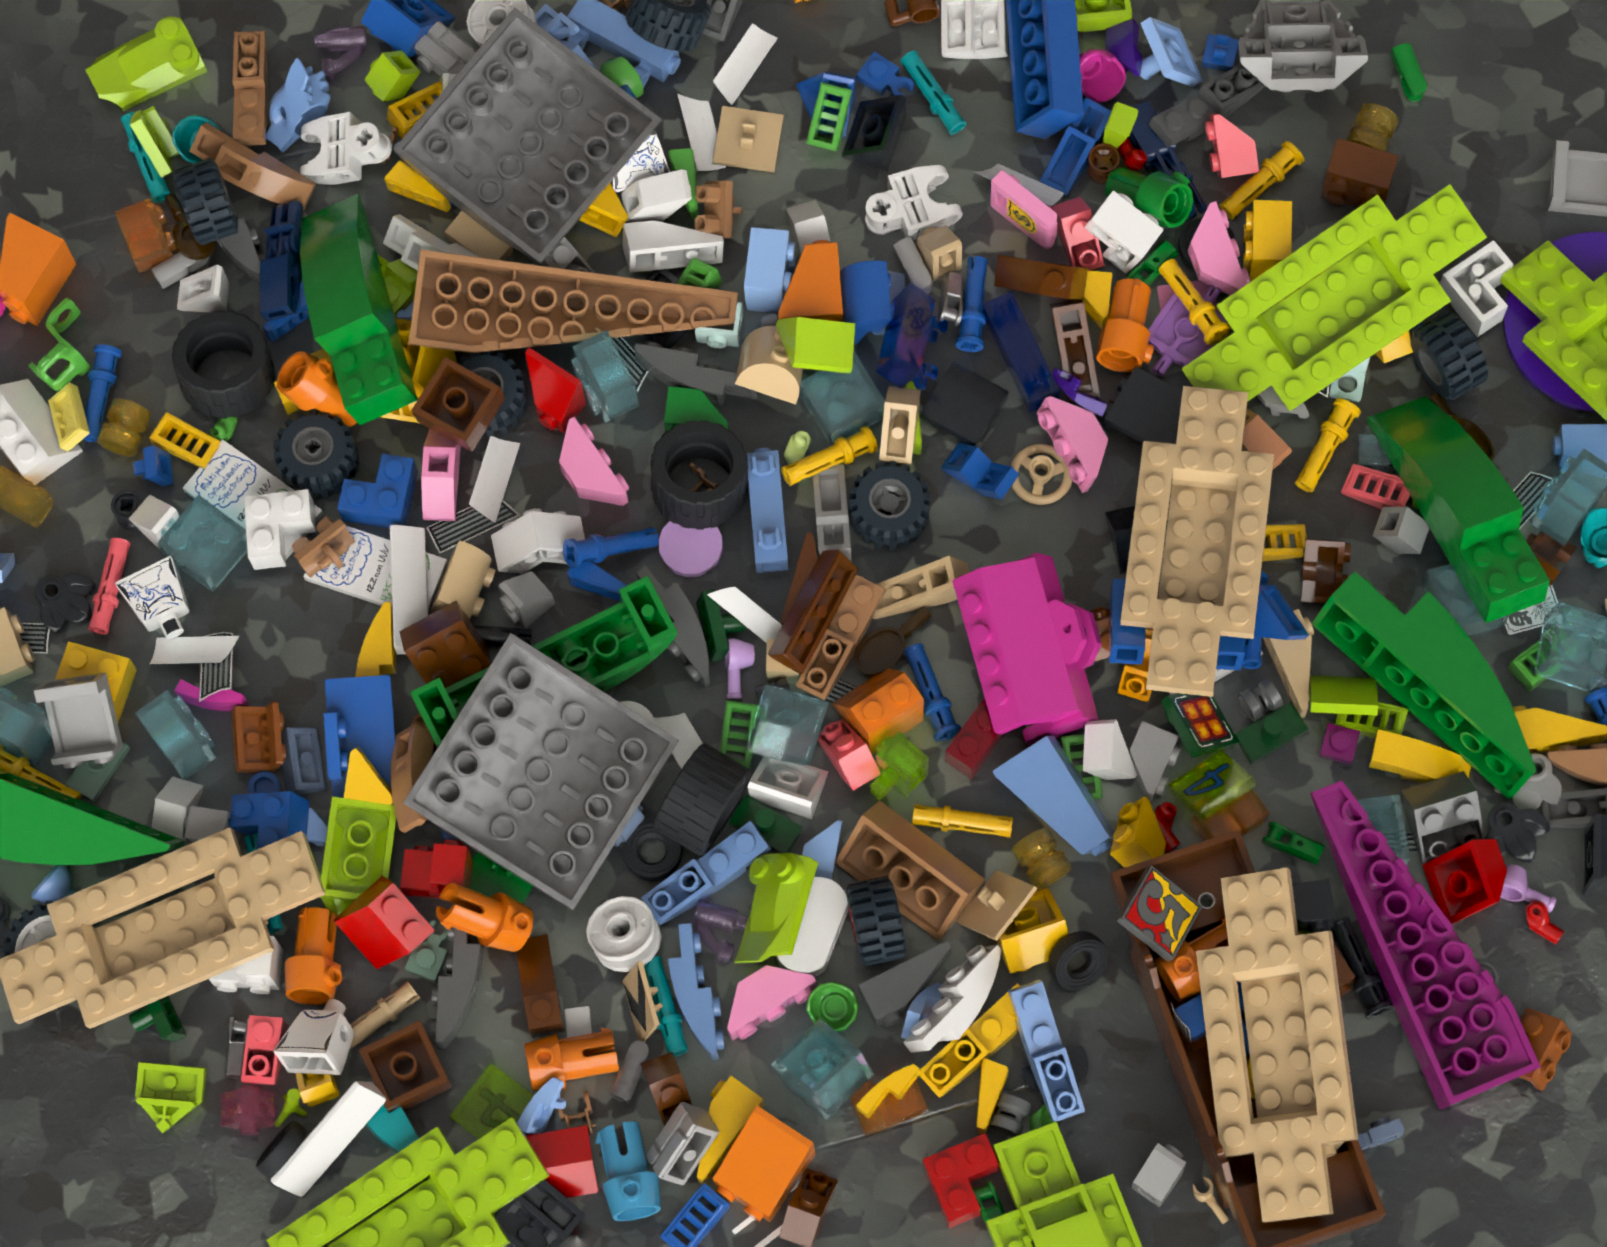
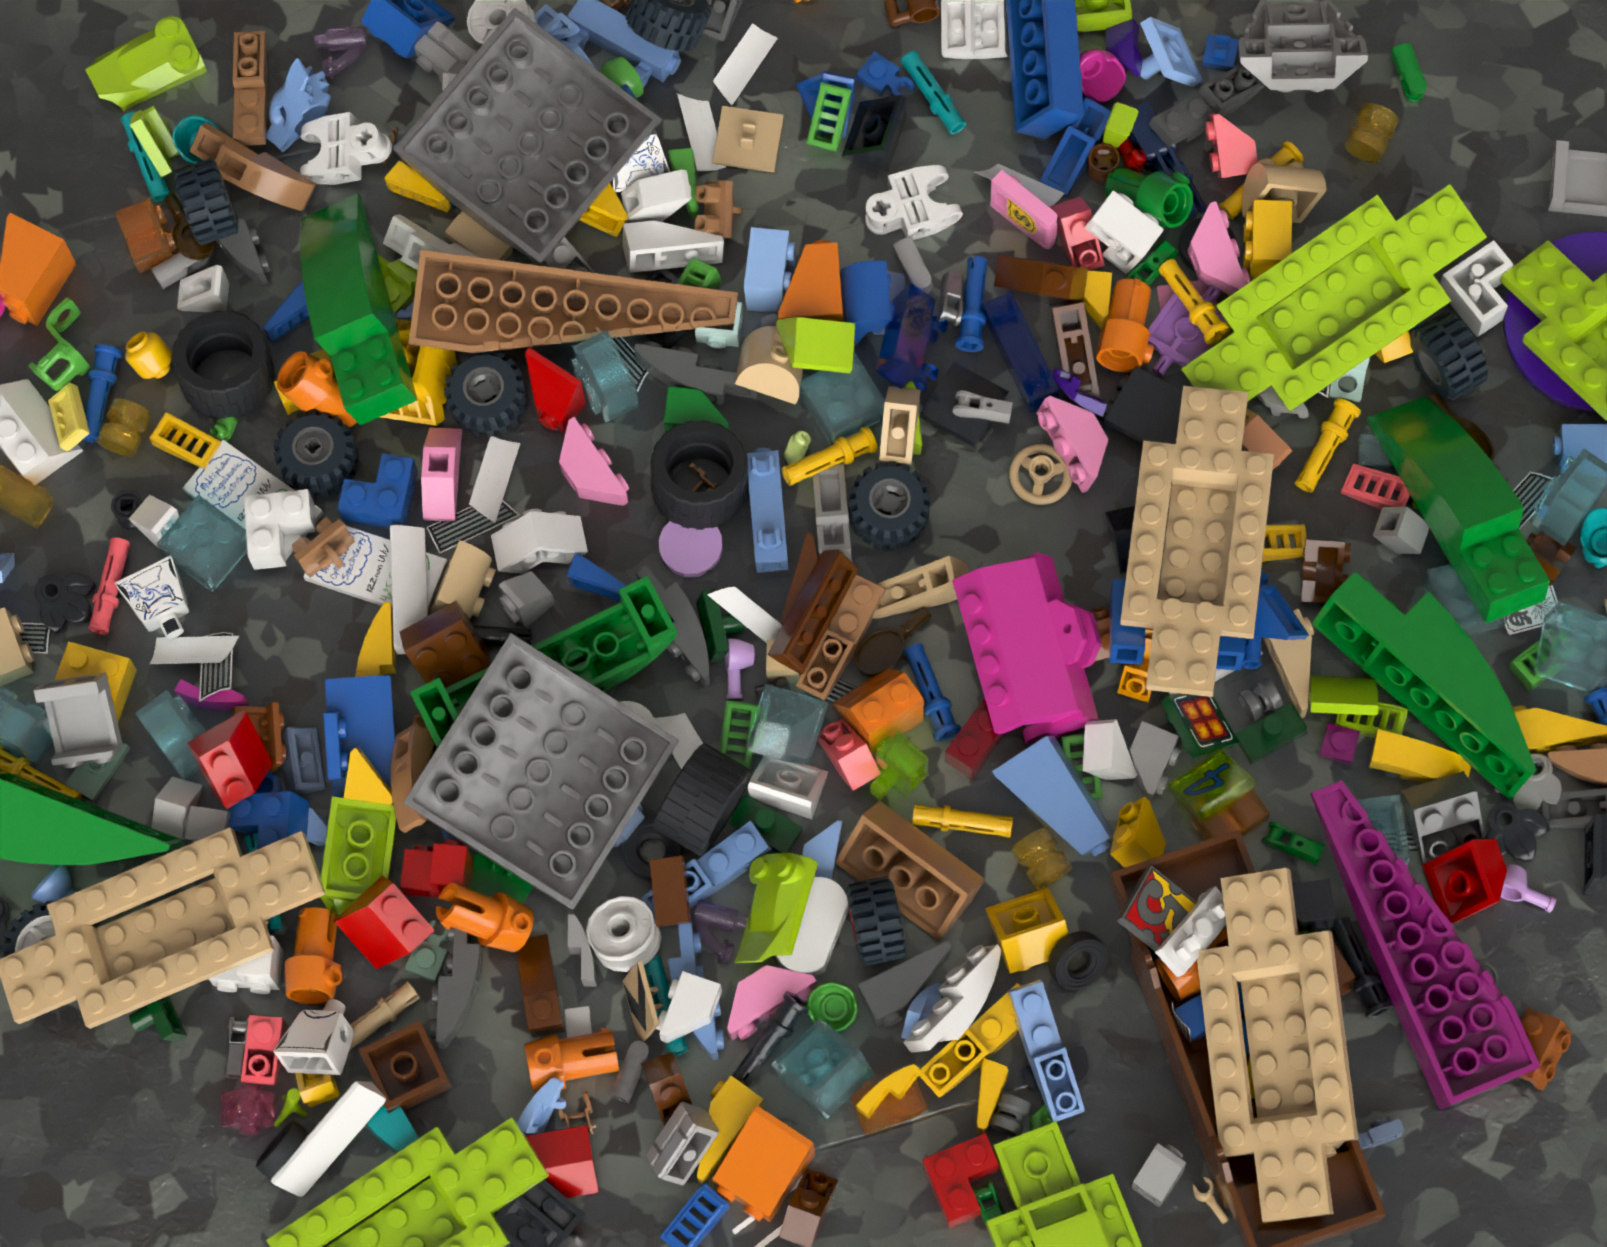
(148, 355): none -> yellow head
(155, 466): blue tile -> none
(169, 1091): lime slope -> none
(232, 759): none -> red slope
(281, 268): dark blue arm -> none
(391, 75): lime brick -> none
(401, 113): yellow slope -> none
(458, 404): reddish brown brick -> none
(491, 1102): clear neon green tile -> none
(579, 944): none -> light grey slope
(597, 547): blue pin -> none
(629, 1187): dark azure piece -> none
(670, 891): none -> reddish brown tile
(691, 1006): none -> white slope
(779, 1026): none -> black pin
(807, 223): white slope -> none
(940, 251): tan slope -> none
(978, 472): blue slope -> none
(989, 408): none -> light grey bar
(996, 905): tan piece -> none
(1165, 816): red arm -> none
(1194, 933): none -> white plate
(1284, 183): none -> tan brick
(1358, 174): reddish brown brick -> none
(1540, 923): red arm -> none

